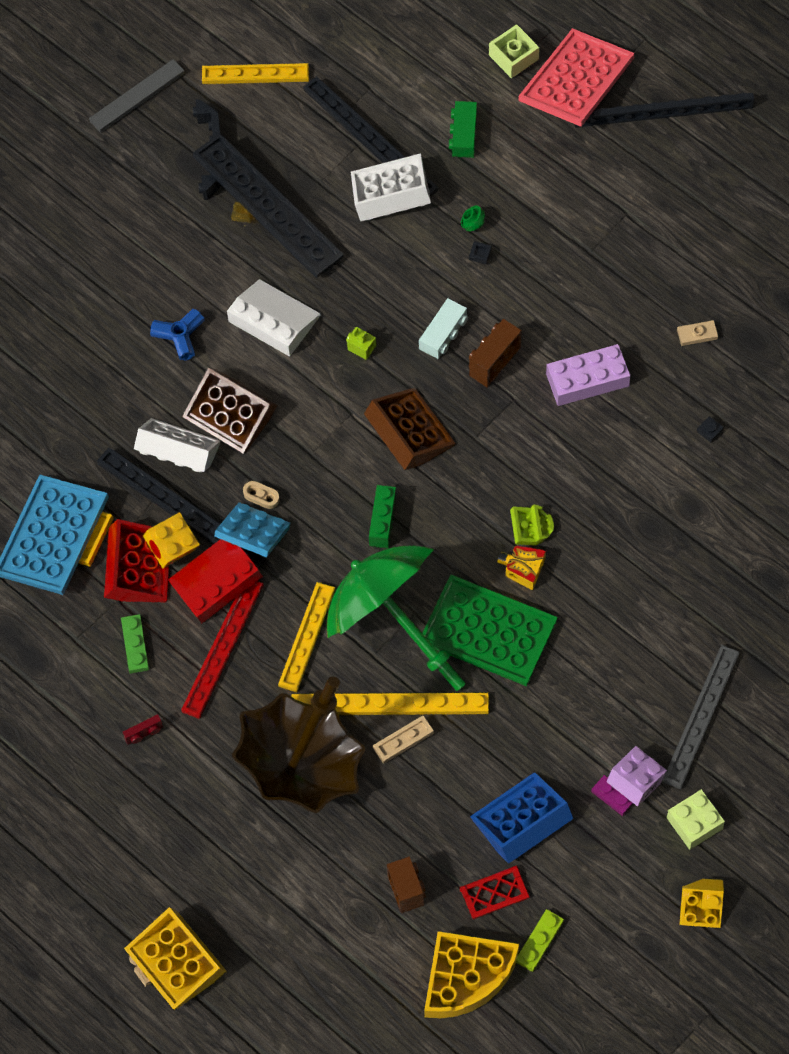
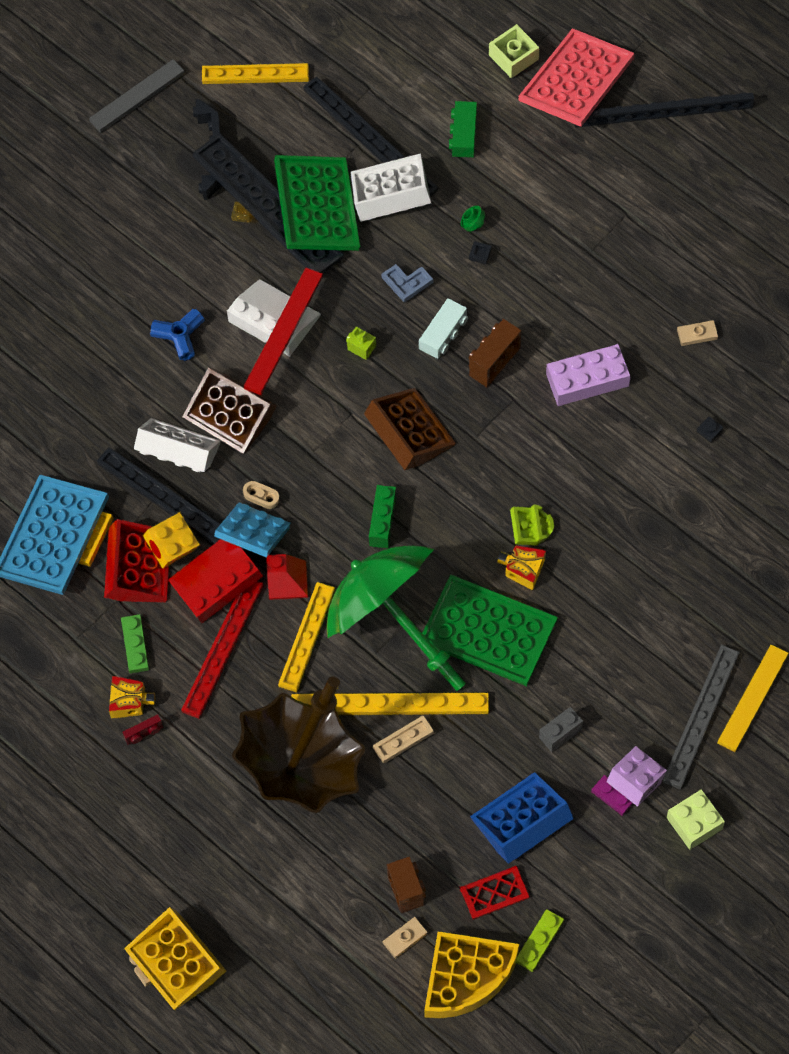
(128, 697): none -> torso
(283, 331): none -> red tile
(286, 577): none -> red slope
(316, 203): none -> green plate
(404, 285): none -> sand blue plate
(404, 937): none -> tan plate
(560, 729): none -> dark grey brick
(702, 903): yellow slope -> none
(752, 698): none -> yellow tile

